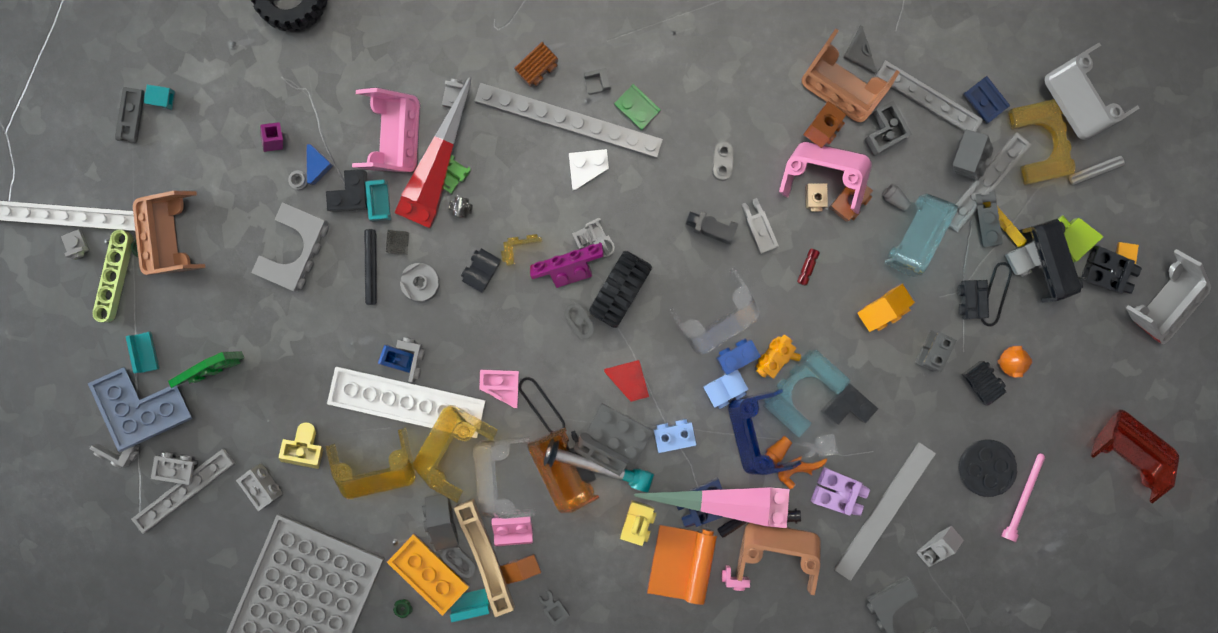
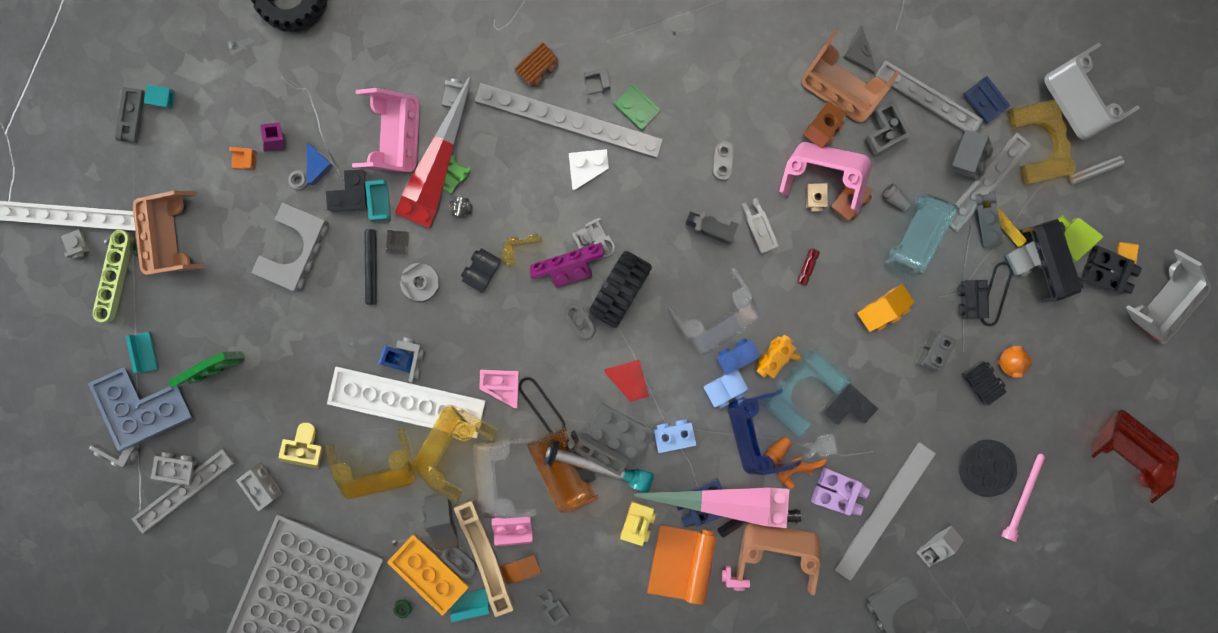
(243, 158): none -> orange panel

